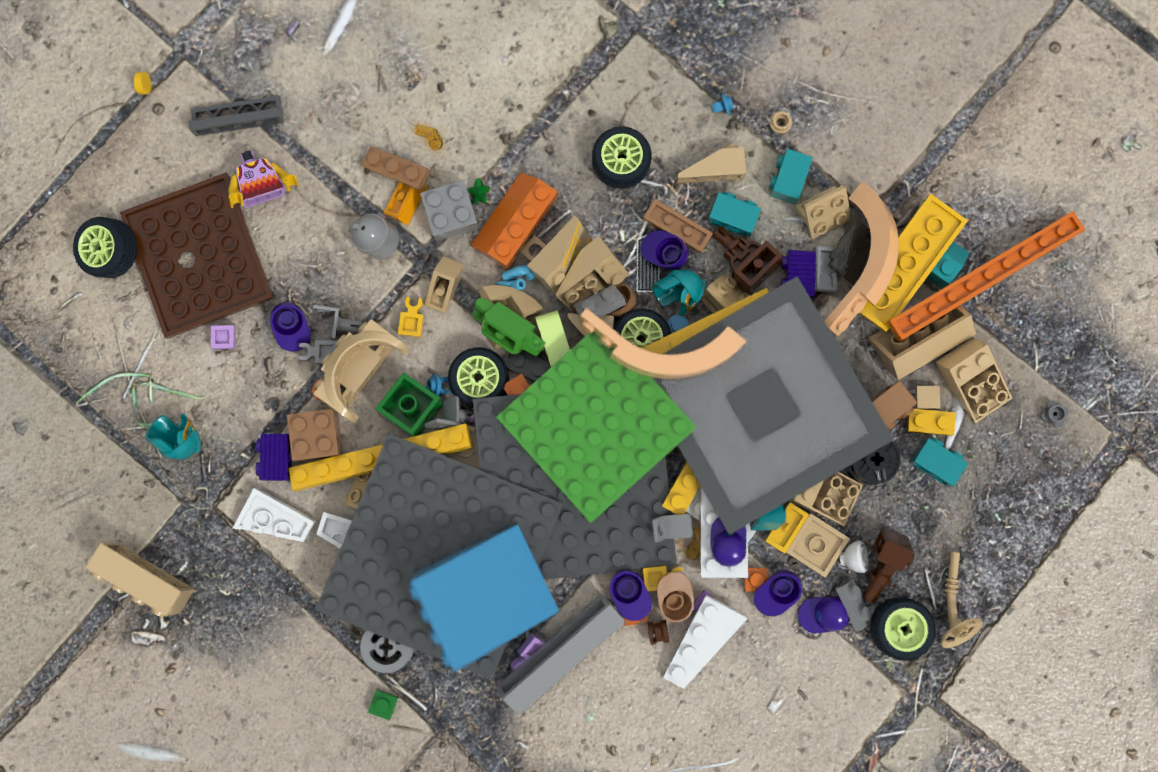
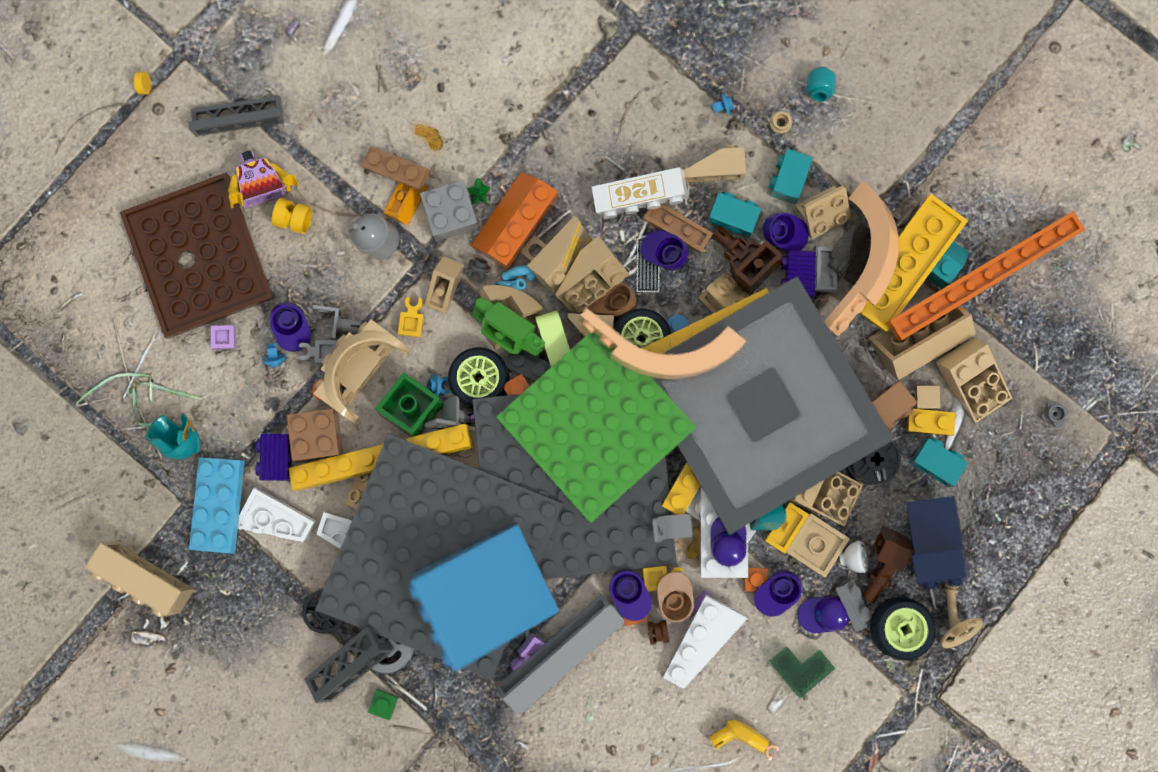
(104, 247): black wheel -> none
(216, 505): none -> medium azure plate
(273, 358): none -> dark azure plate
(288, 214): none -> yellow wheel
(321, 616): none -> black wheel
(353, 671): none -> dark grey fence
(478, 265): none -> dark grey plate
(602, 302): light grey plate -> none
(622, 143): wheel -> none
(640, 192): none -> white brick
(679, 285): teal helmet -> none
(742, 732): none -> yellow arm
(785, 231): none -> dark purple cap
(803, 676): none -> clear green plate
(821, 84): none -> teal head
(937, 543): none -> dark blue brick

